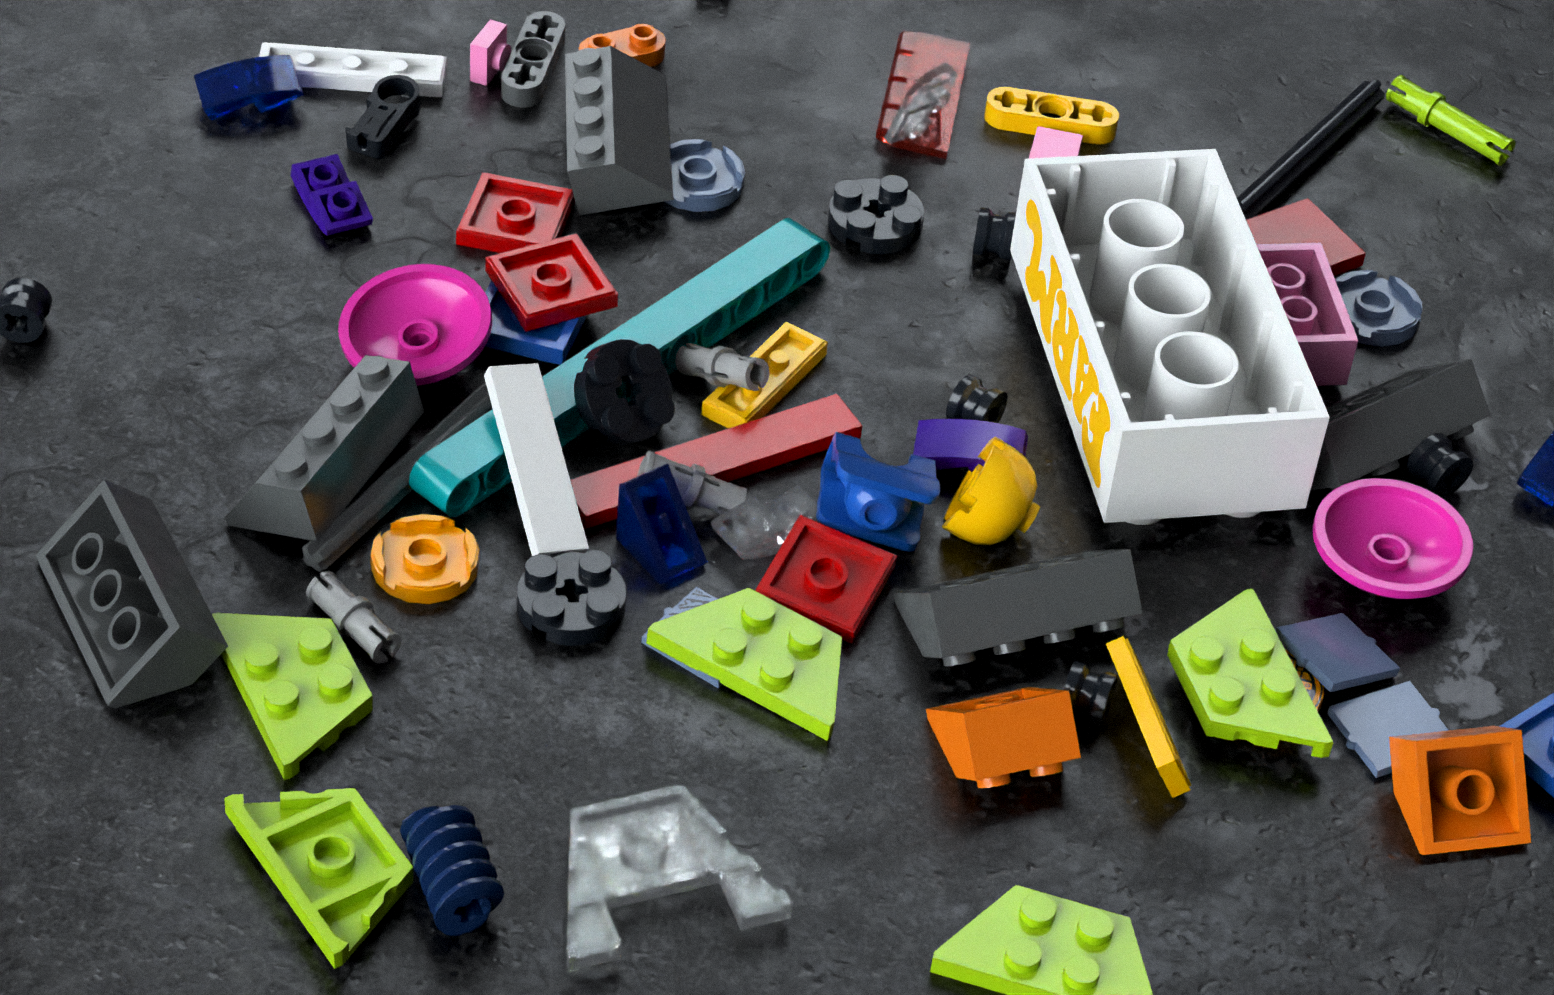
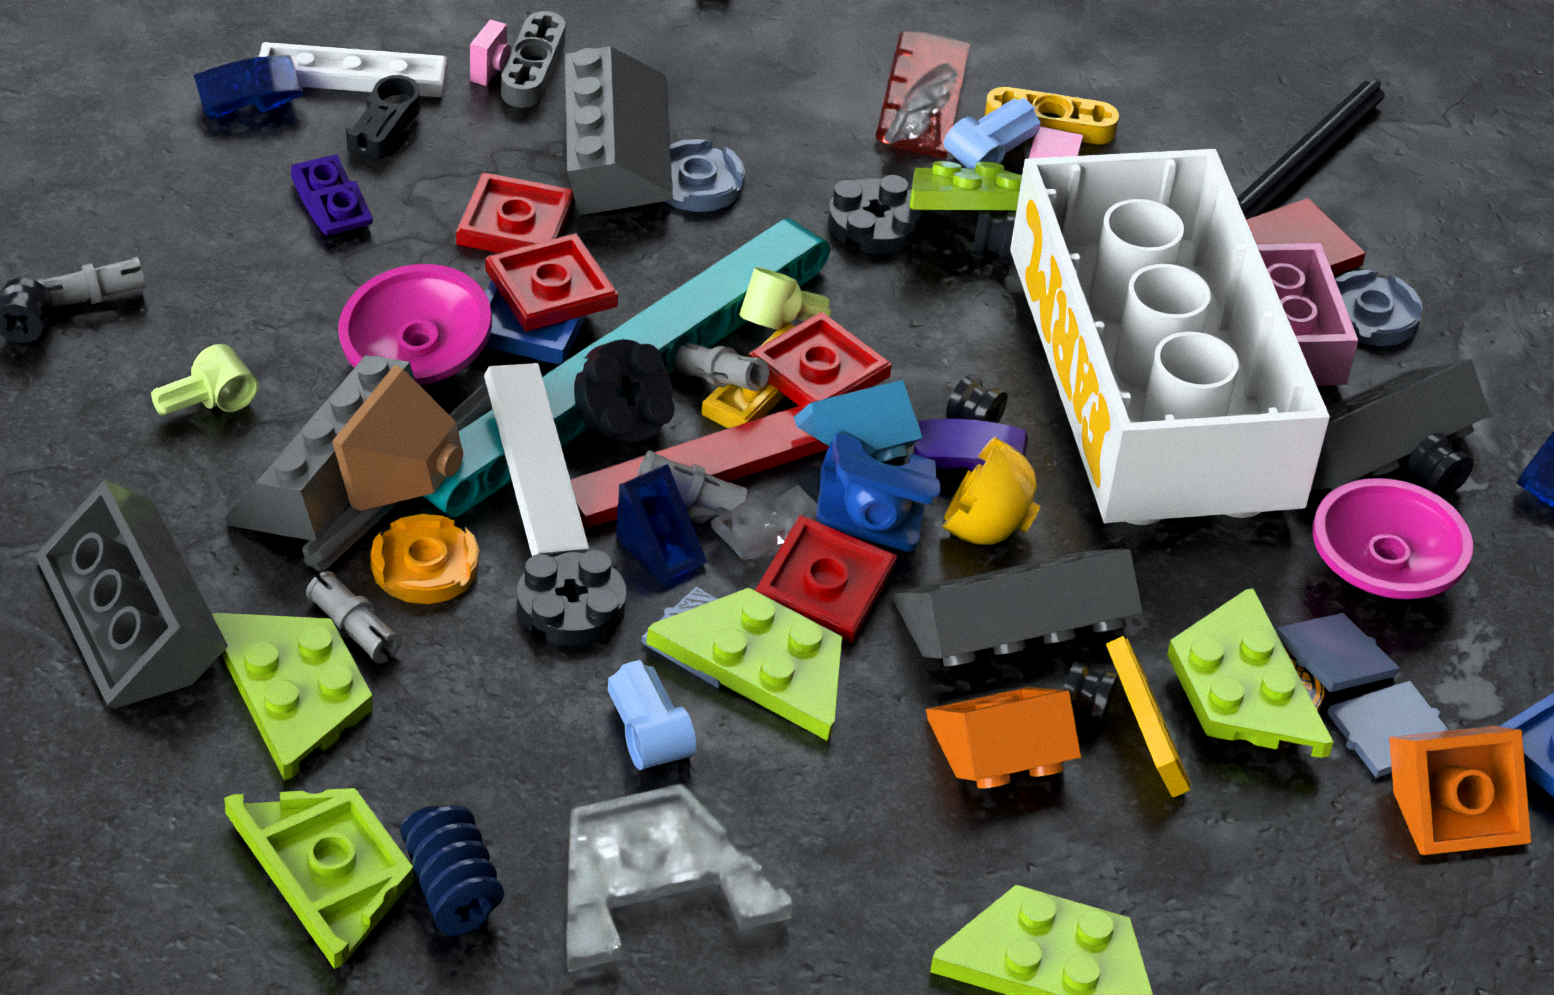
(95, 282): none -> light grey pin
(216, 380): none -> yellowish green axle
(397, 444): none -> medium nougat slope
(639, 42): orange plate -> none
(653, 727): none -> light blue piece
(778, 300): none -> yellowish green axle
(821, 361): none -> red tile
(875, 415): none -> dark azure slope
(959, 188): none -> lime wing
(993, 134): none -> light blue piece
(1435, 111): lime pin -> none

